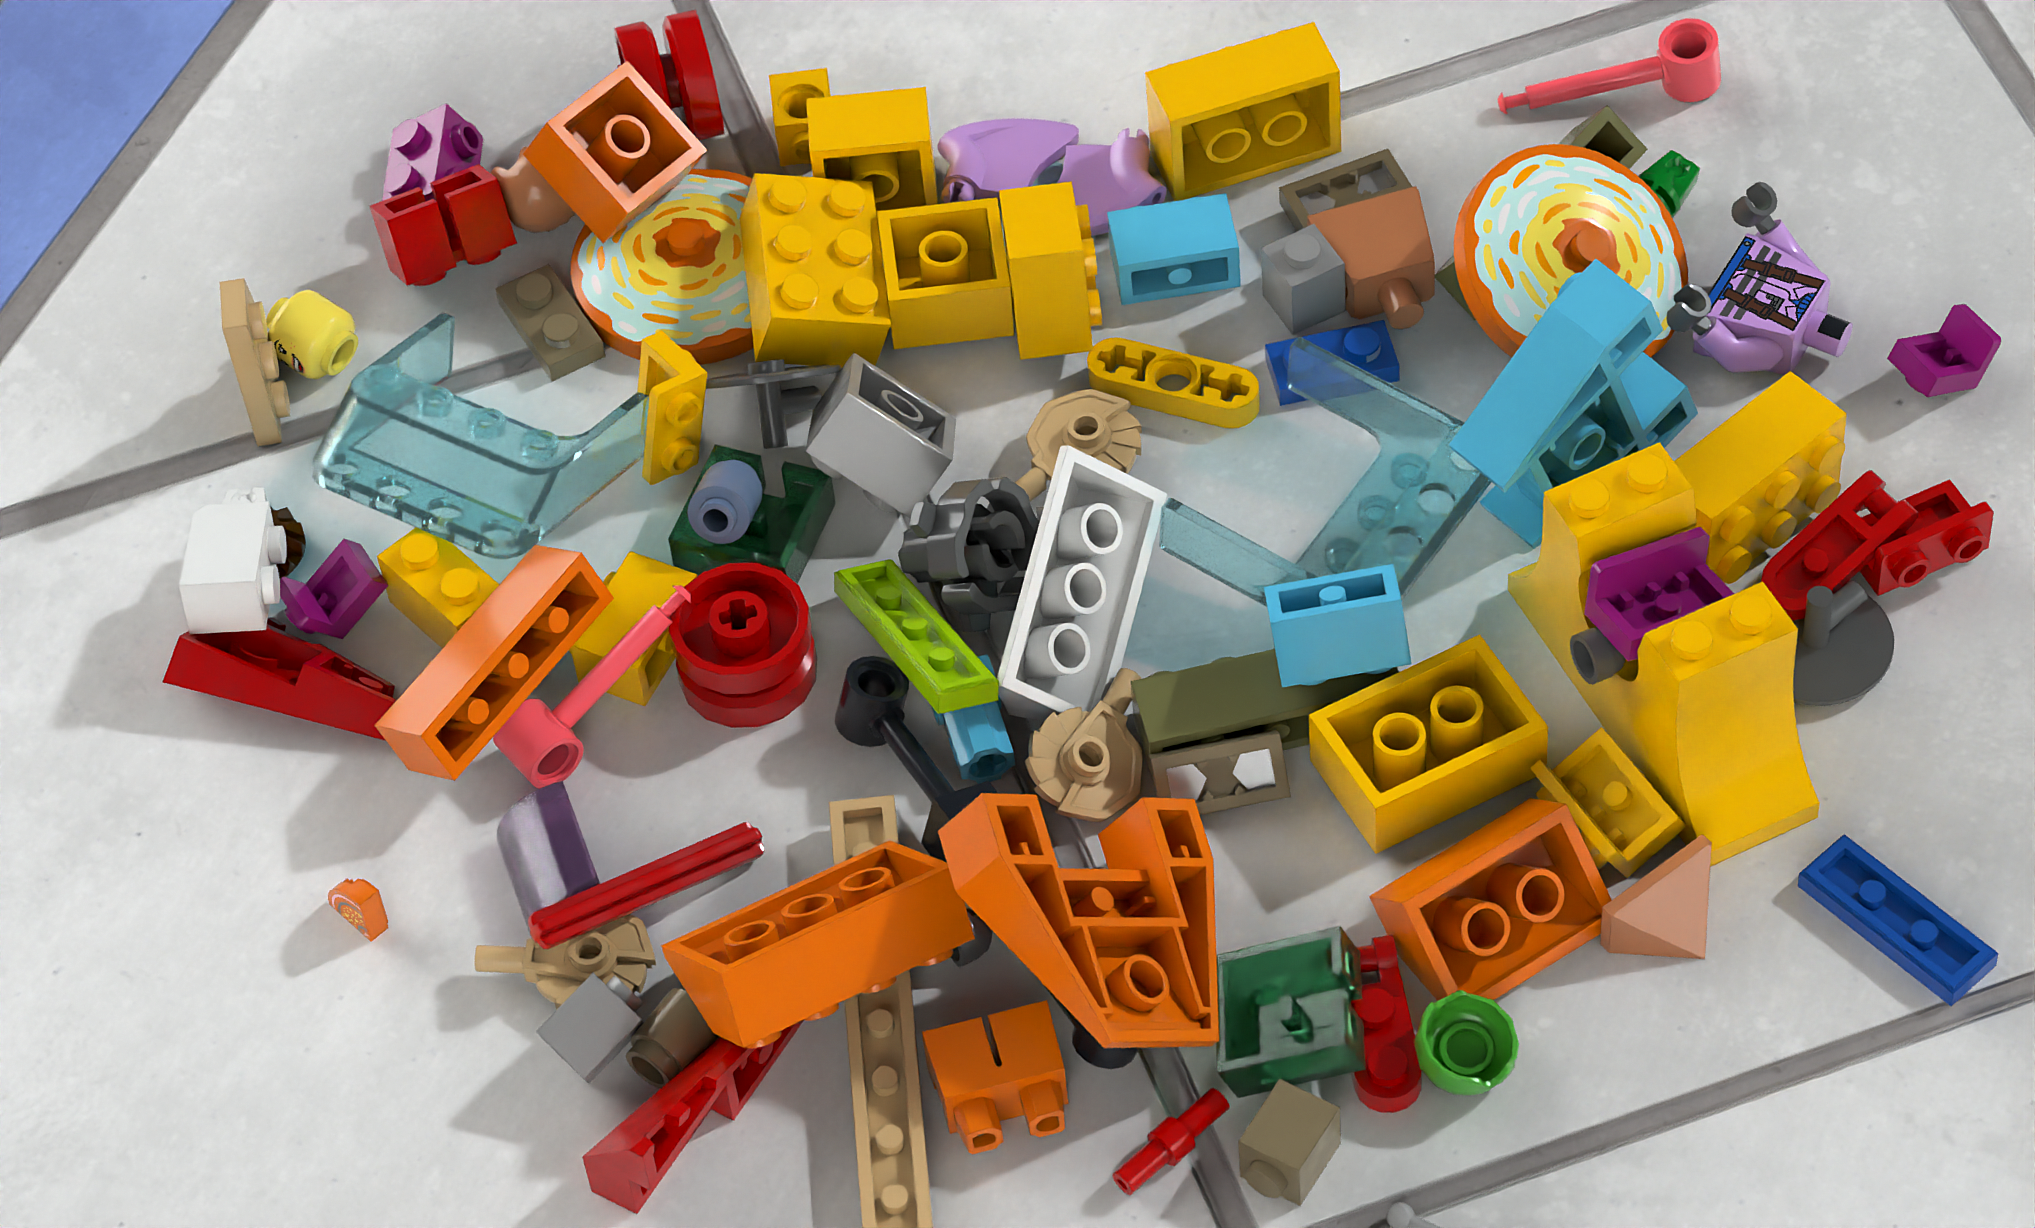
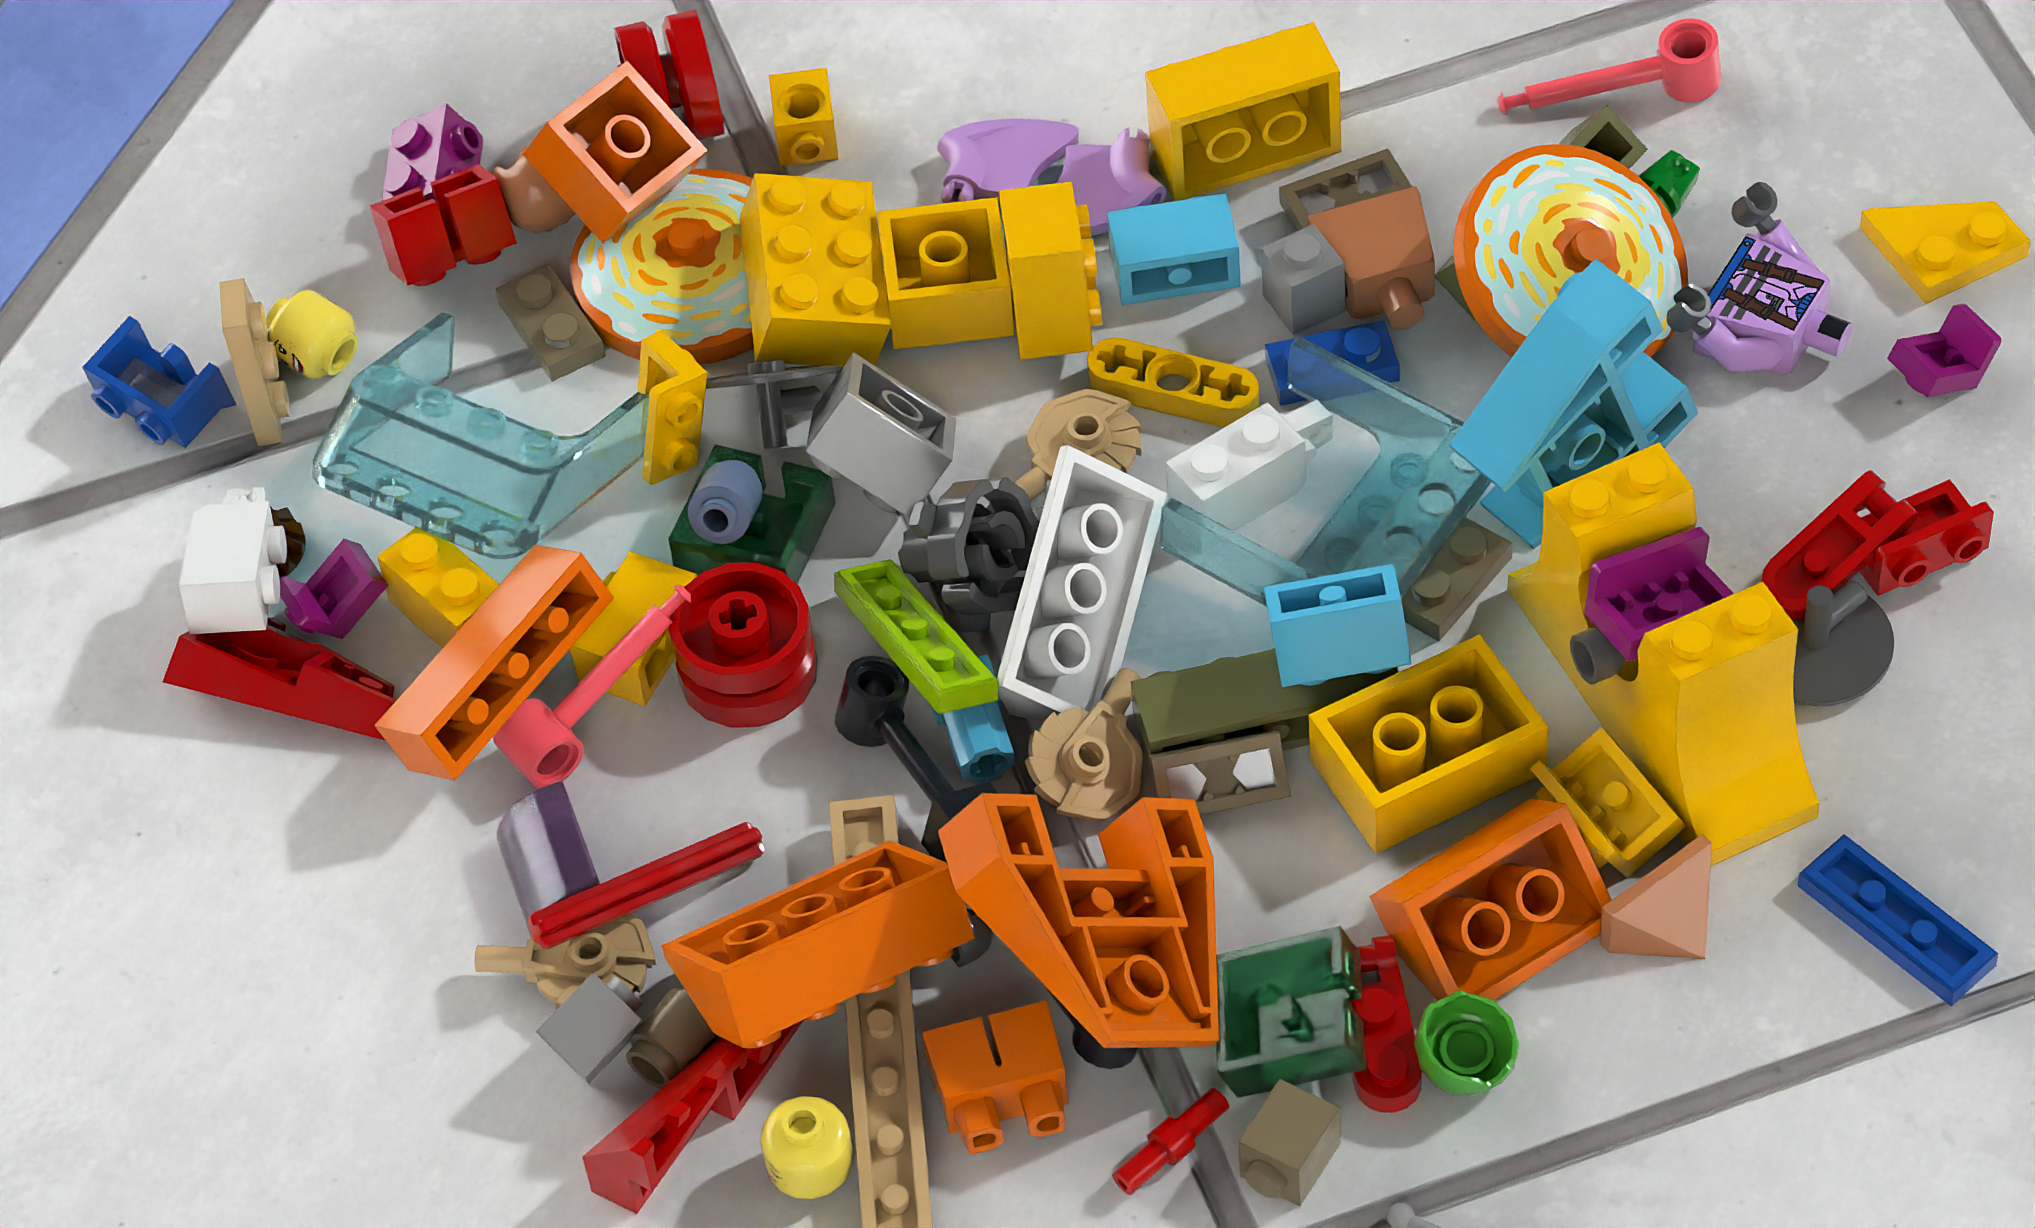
(155, 386): none -> blue window
(361, 906): orange tile -> none
(807, 1147): none -> light yellow head
(876, 140): yellow brick -> none
(1249, 463): none -> white hinge
(1455, 578): none -> dark tan piece
(1765, 472): yellow brick -> none
(1945, 244): none -> yellow wing

